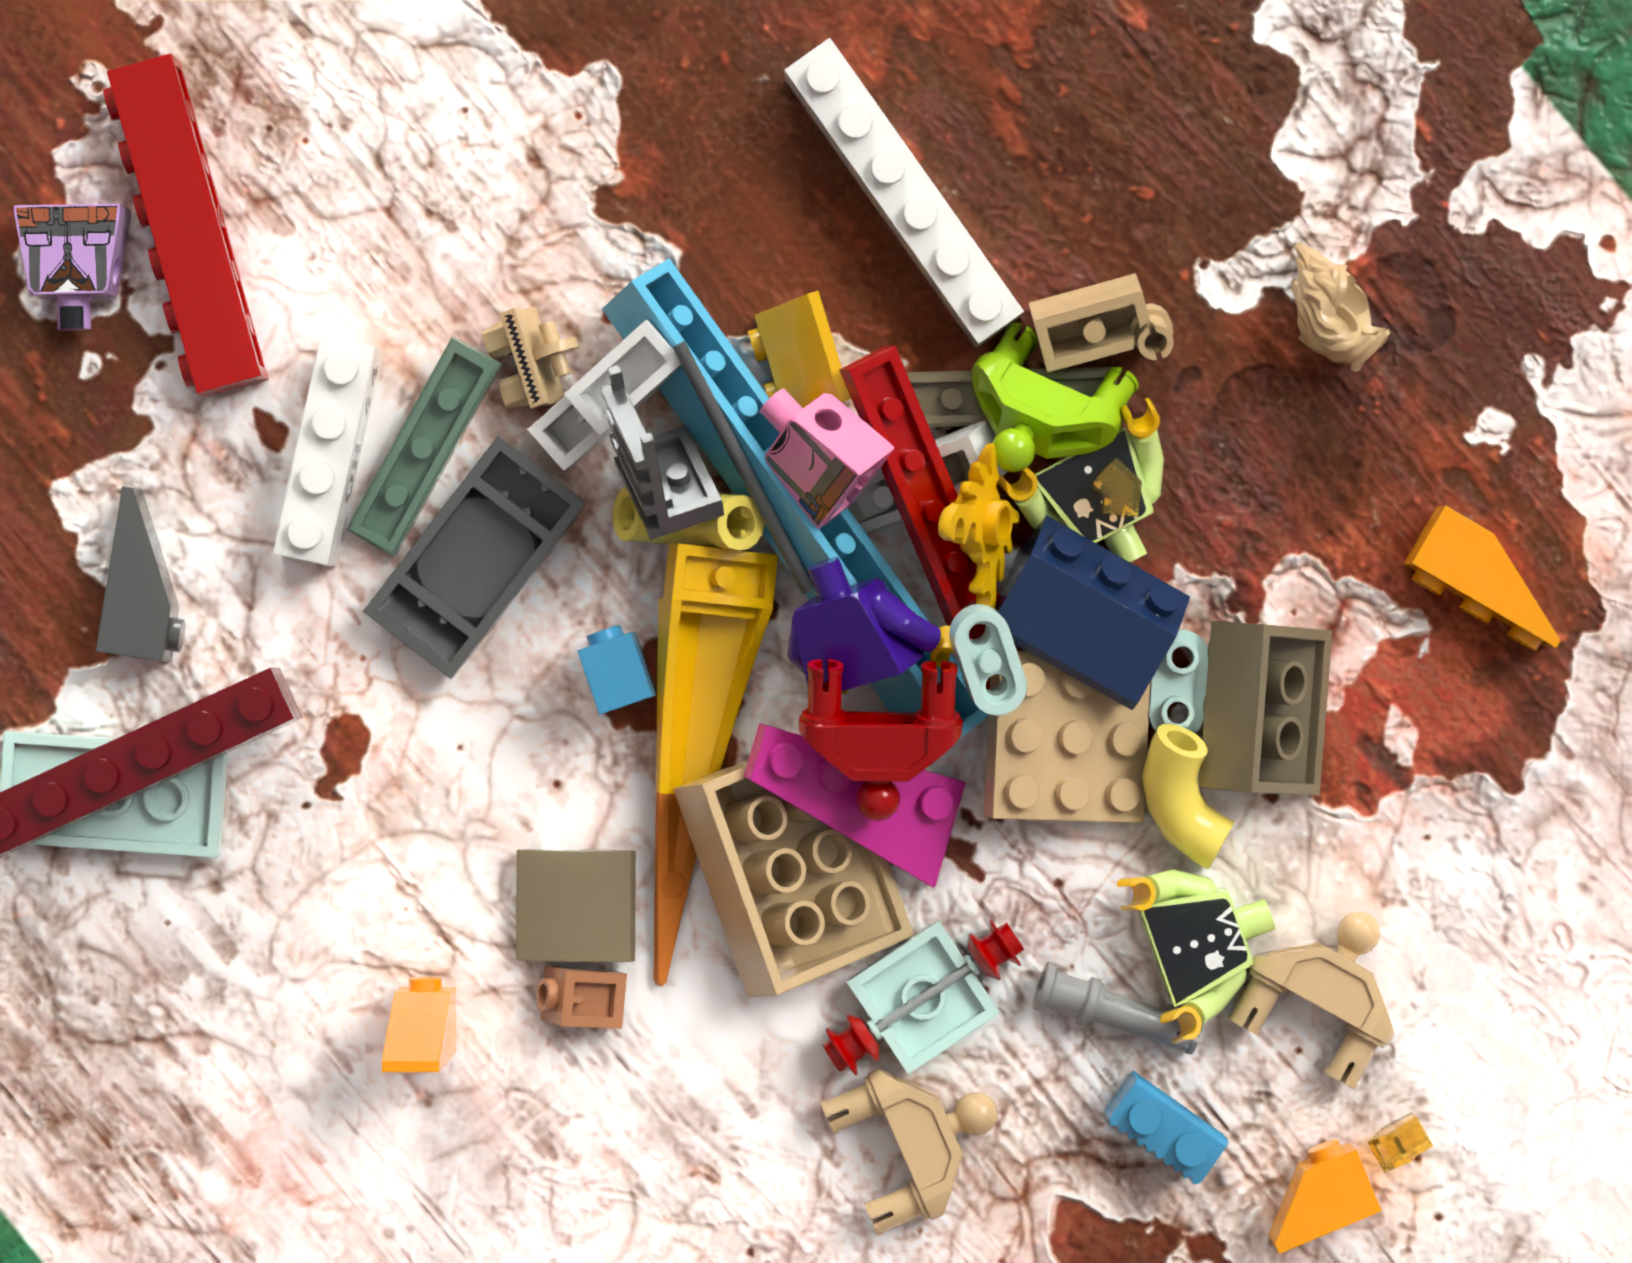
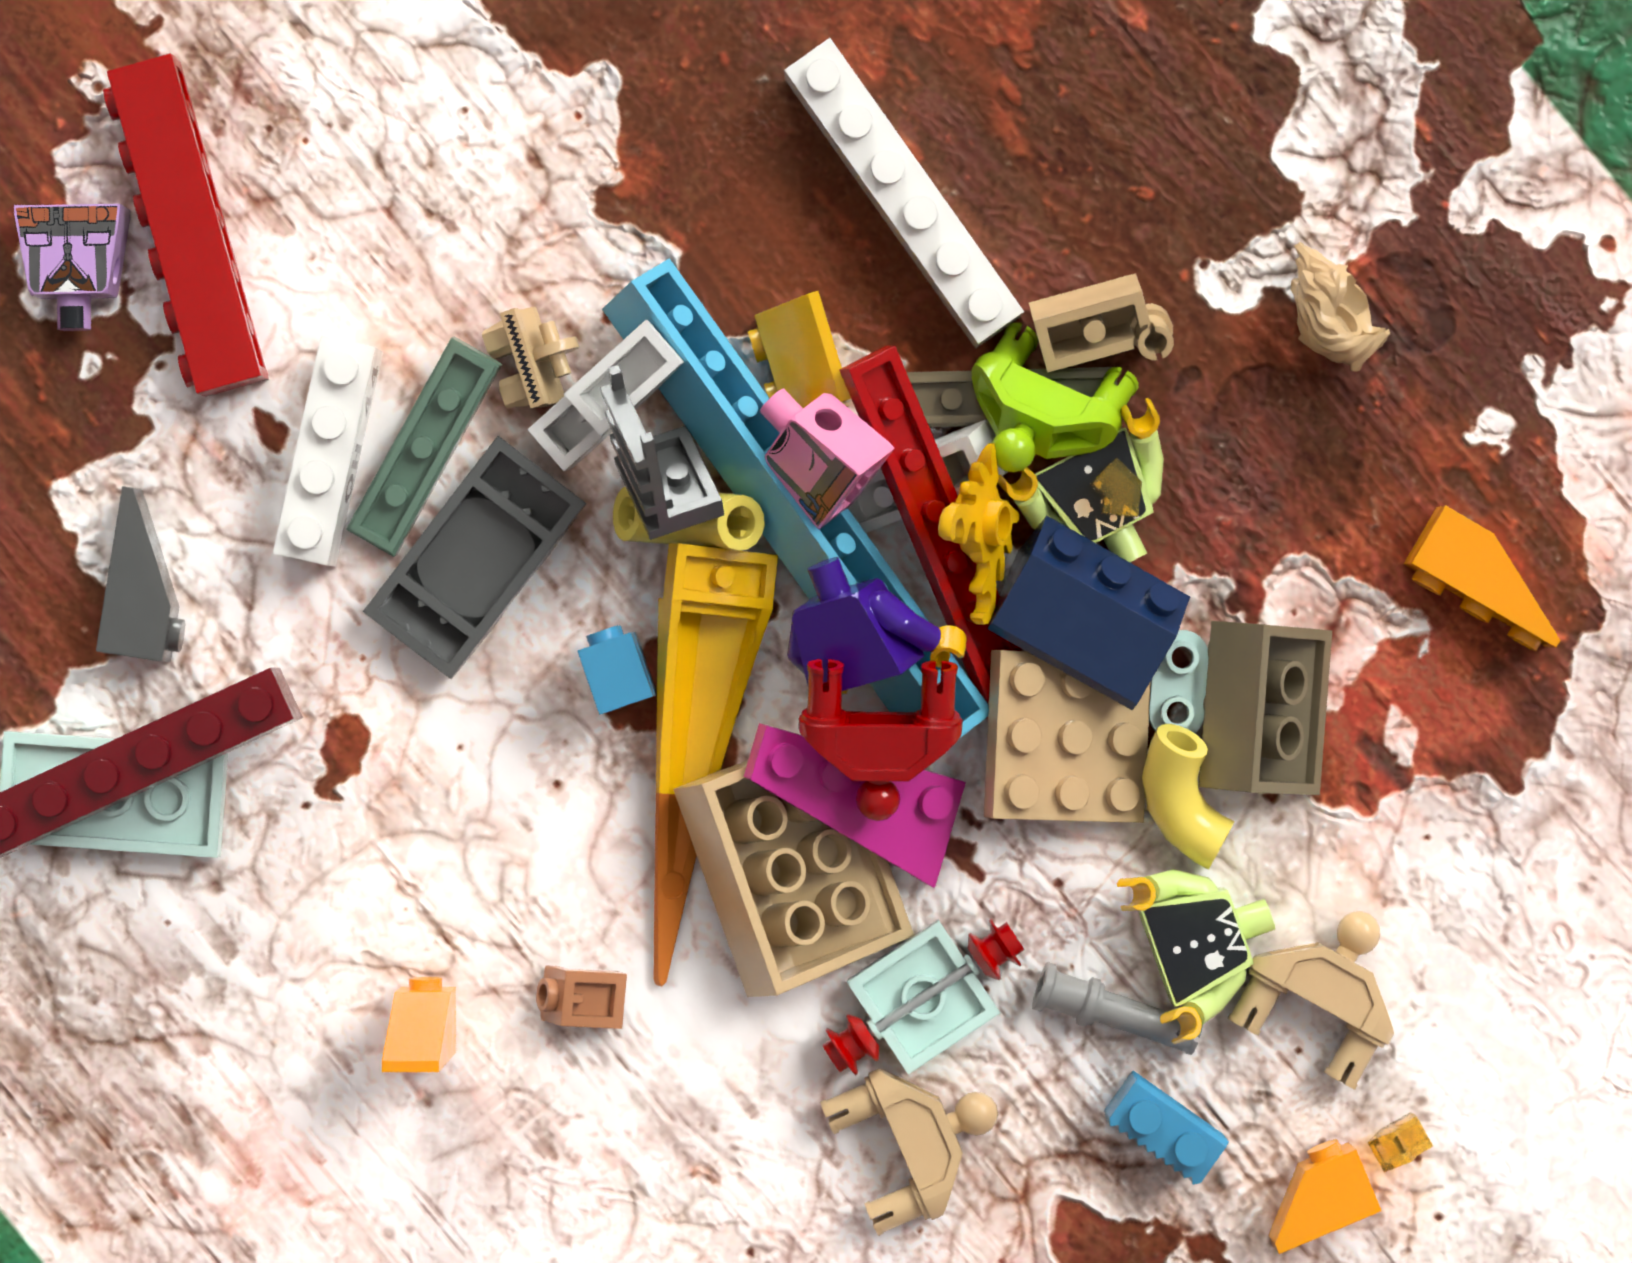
(575, 905): dark tan slope -> none
(743, 467): dark grey axle -> none
(988, 656): light aqua plate -> none

